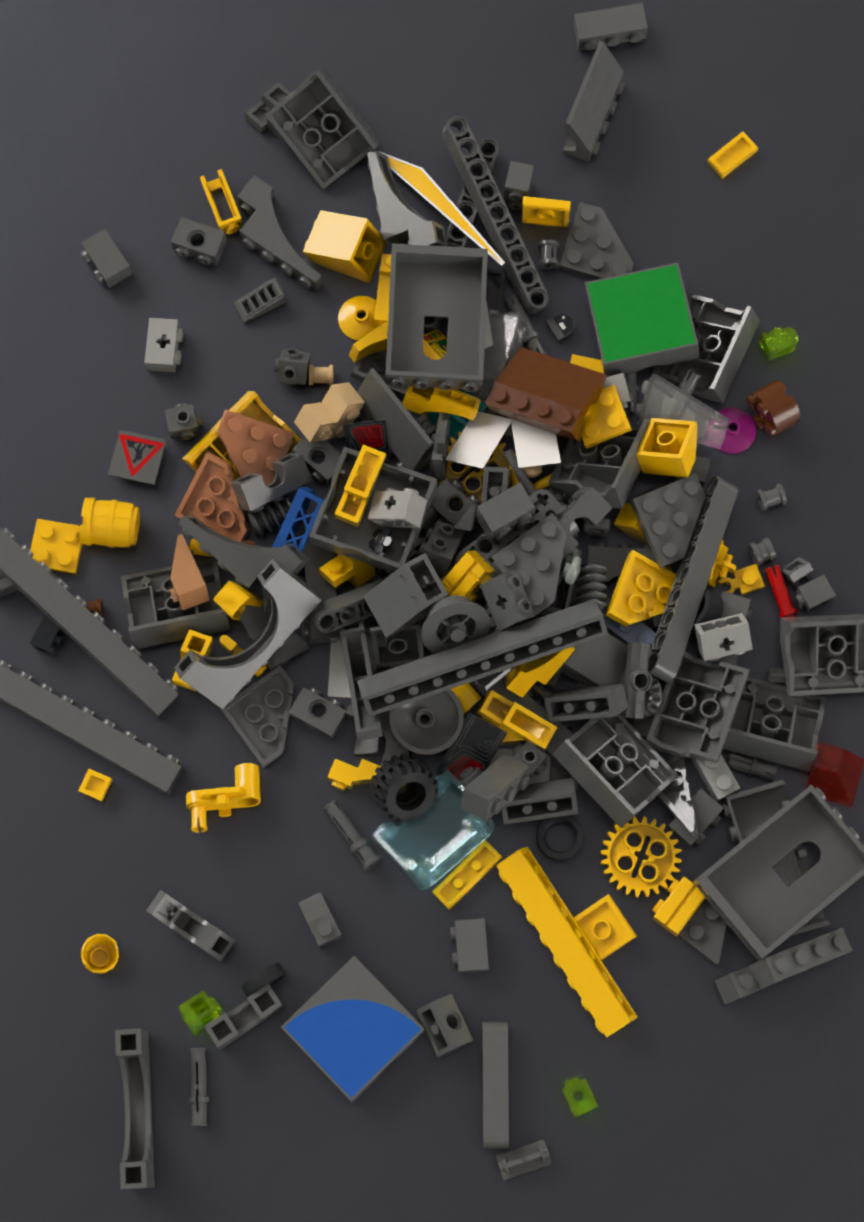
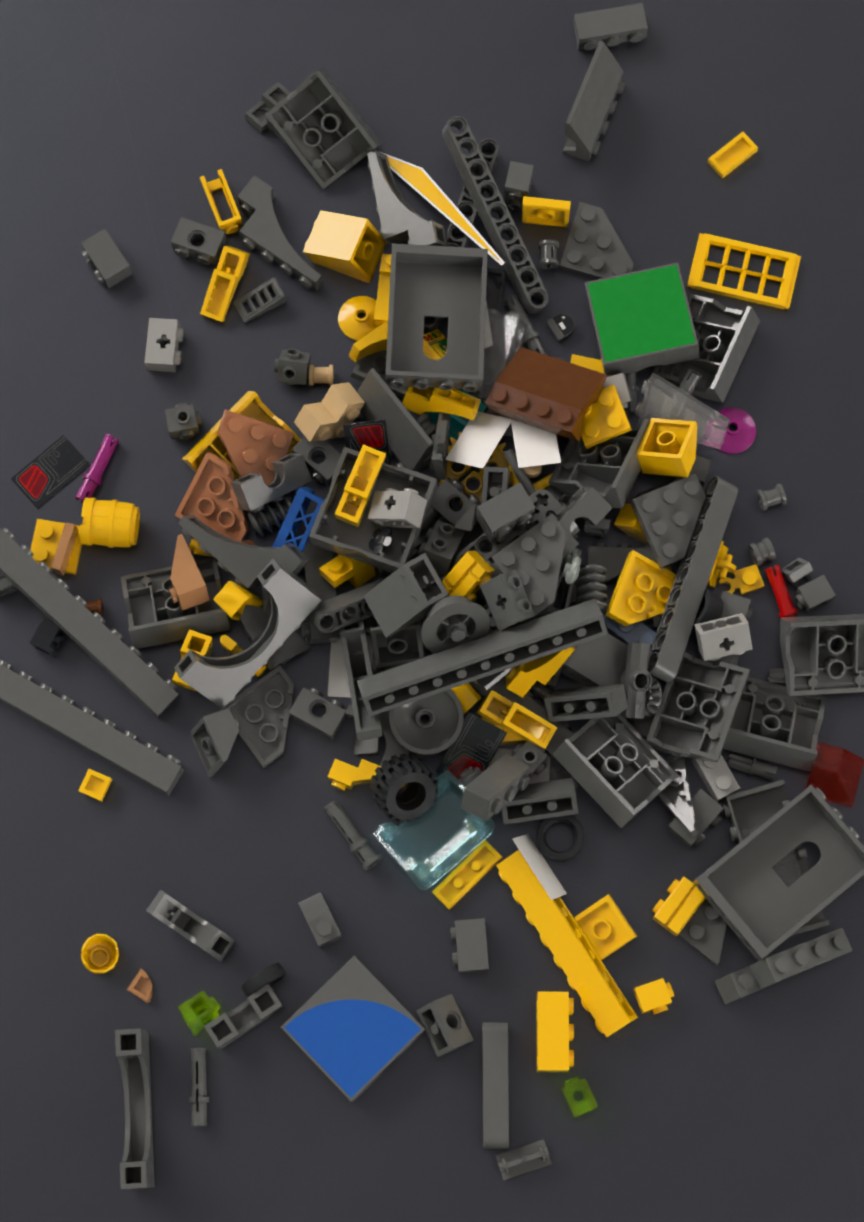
(50, 471): none -> black sticker
(64, 548): none -> medium nougat tile
(92, 477): none -> magenta pin
(137, 457): dark grey piece -> none
(142, 986): none -> medium nougat tile
(214, 739): none -> dark grey slope
(224, 282): none -> yellow slope
(244, 794): yellow piece -> none
(539, 866): none -> white sticker
(554, 1031): none -> yellow brick
(654, 996): none -> yellow brick
(662, 865): yellow gear -> none
(773, 408): reddish brown brick -> none
(778, 342): clear neon green brick -> none
(787, 281): none -> yellow piece

